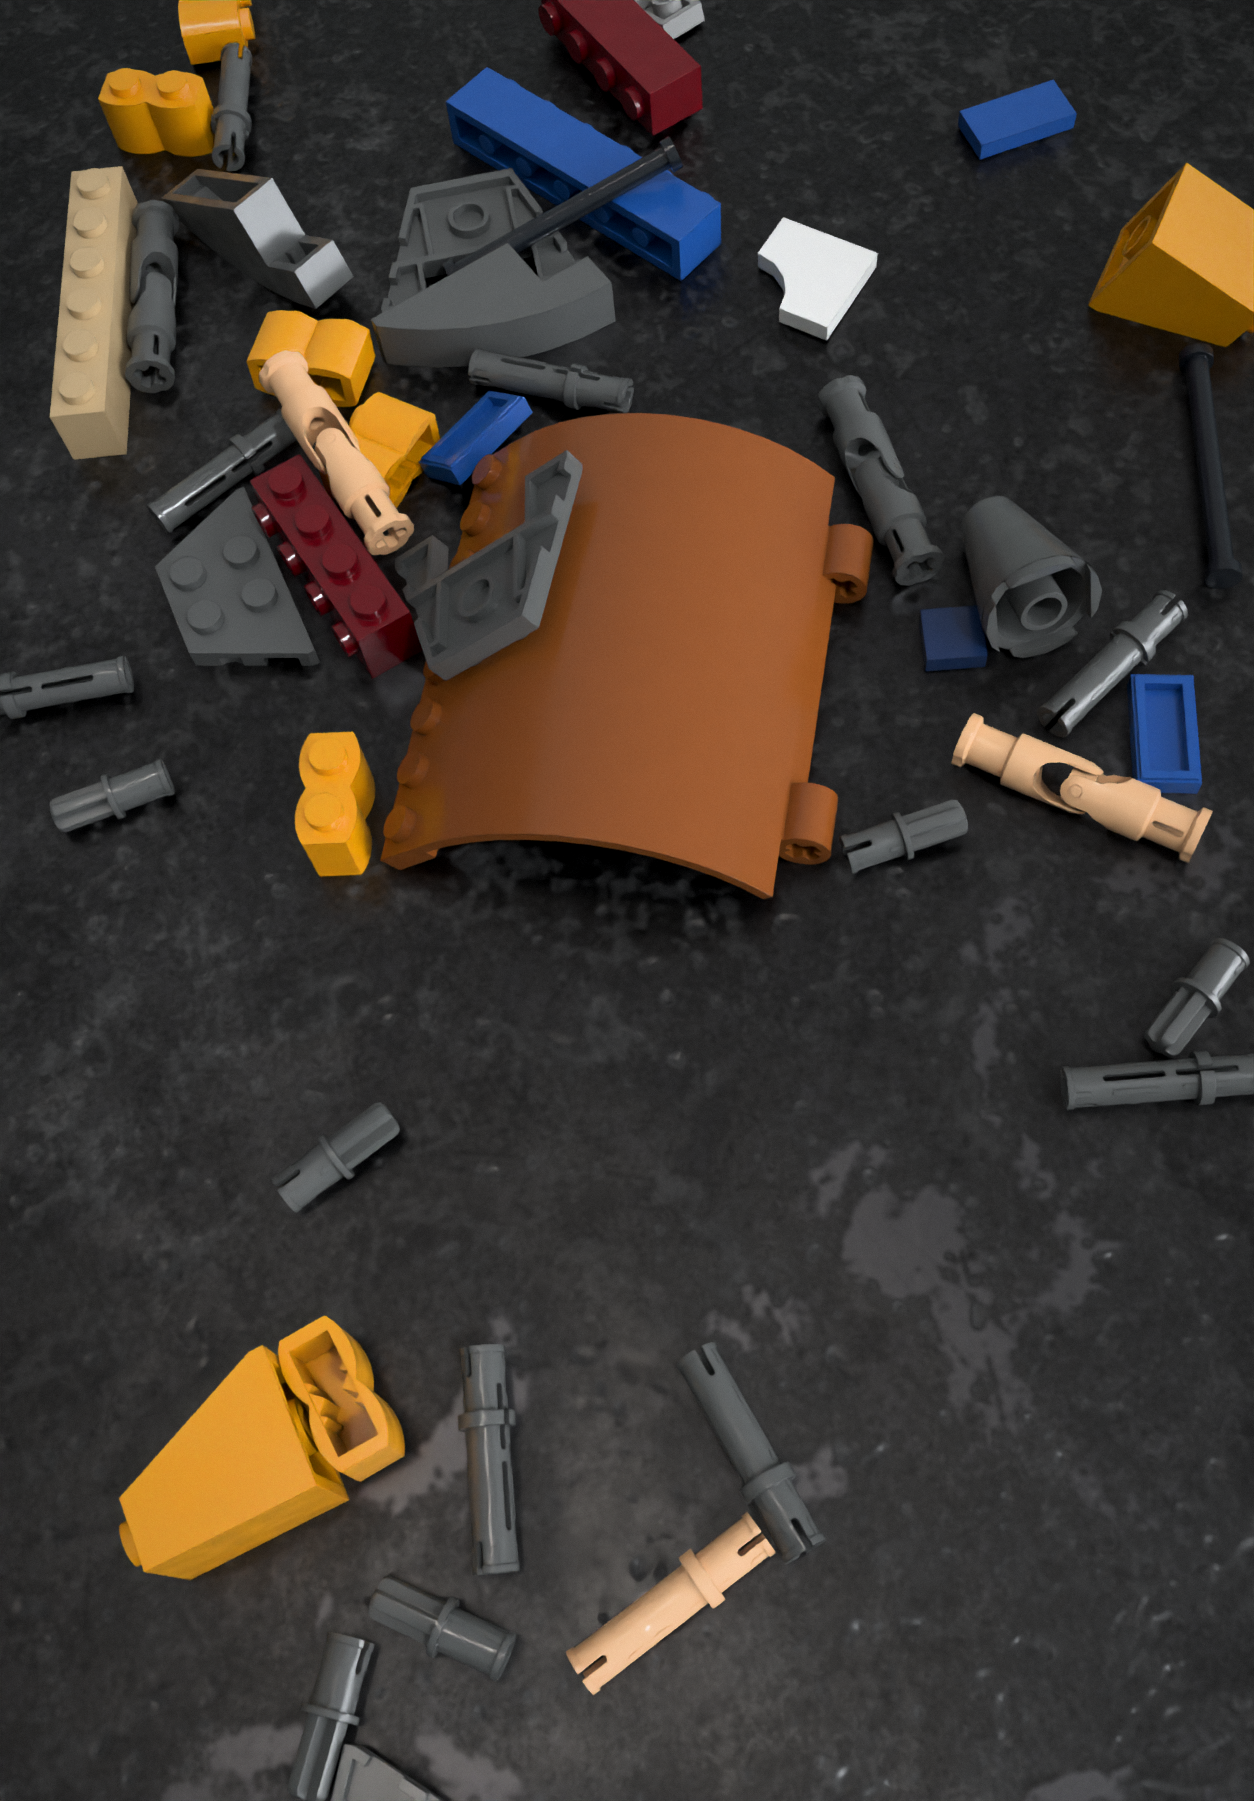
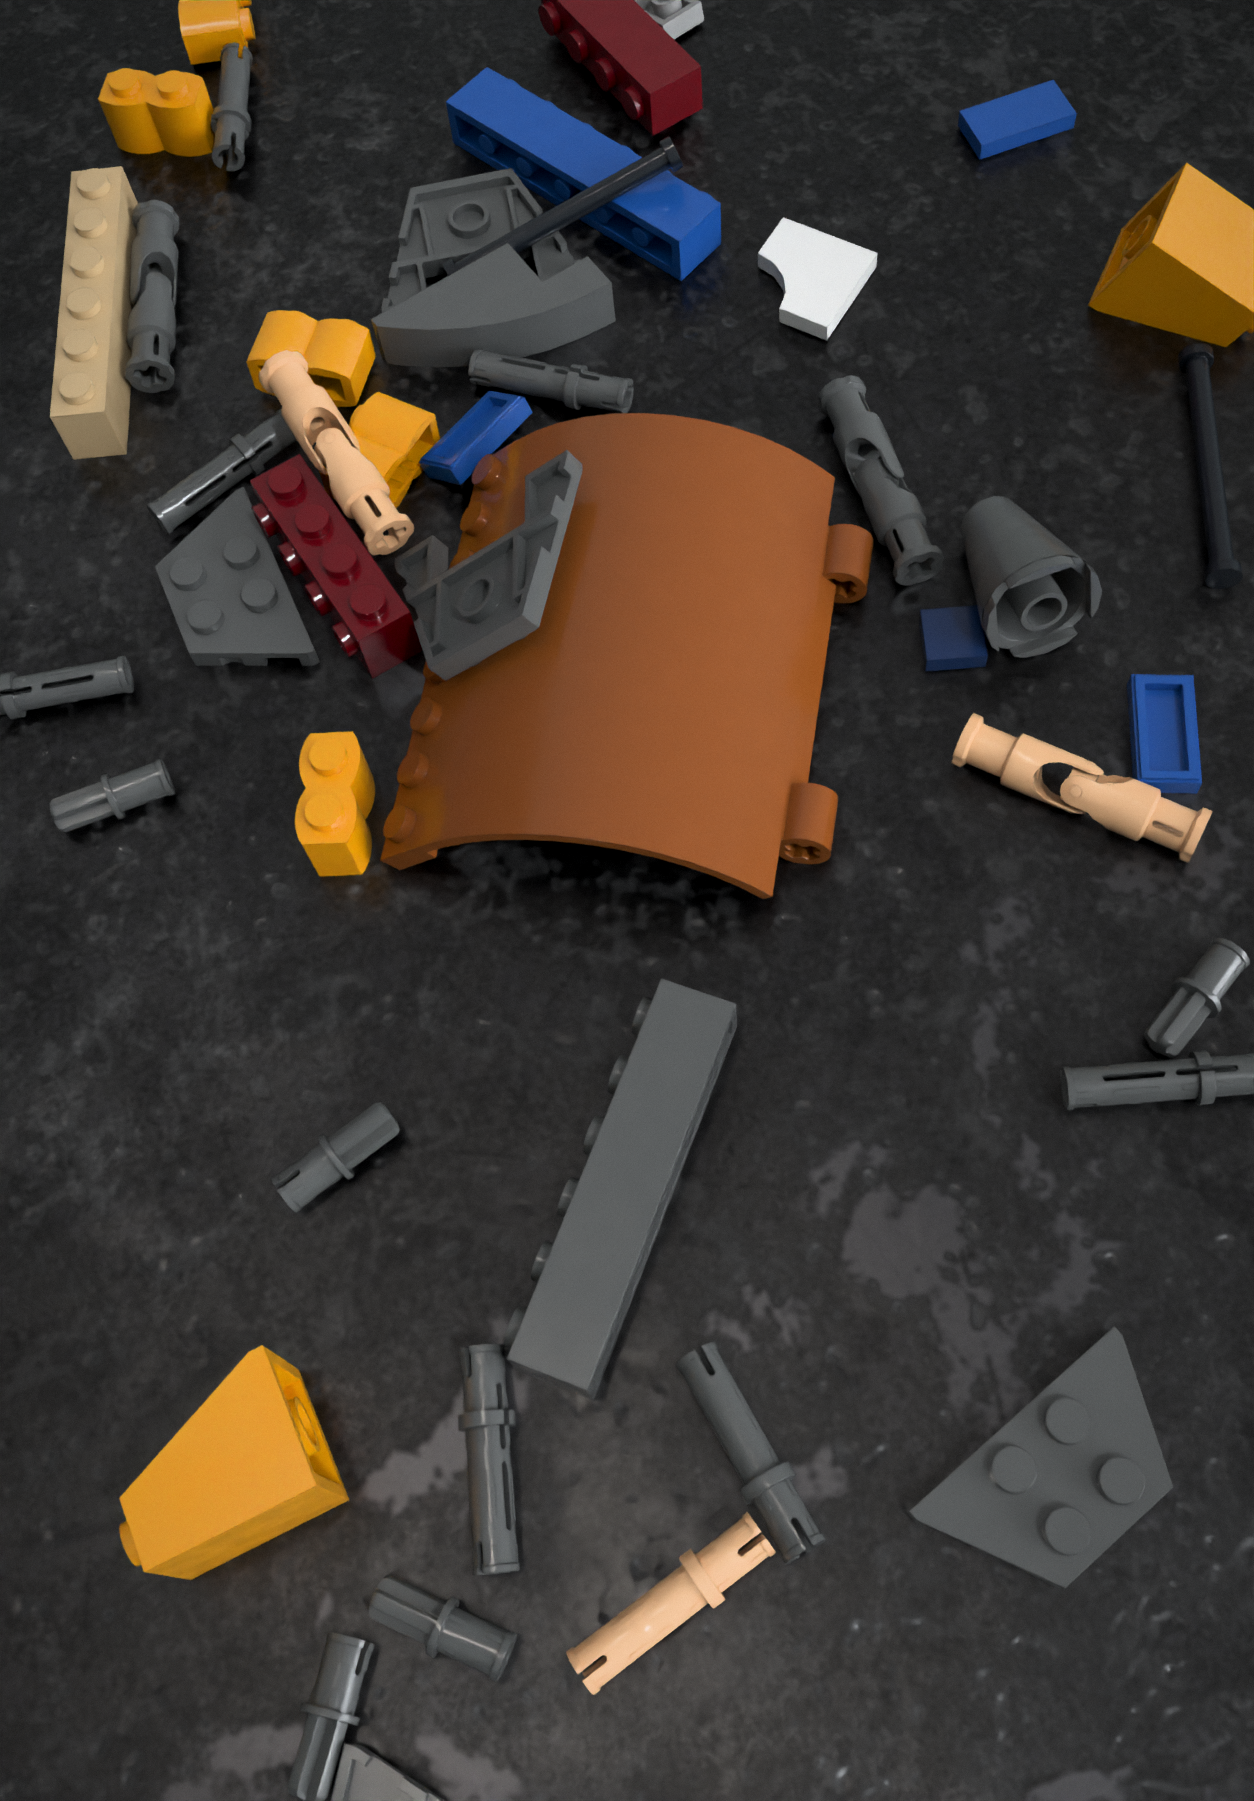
(259, 235): dark grey slope -> none
(346, 1418): light orange brick -> none
(623, 1190): none -> dark grey brick
(903, 835): dark grey axle -> none
(1059, 1473): none -> dark grey wing
(1129, 646): dark grey pin -> none

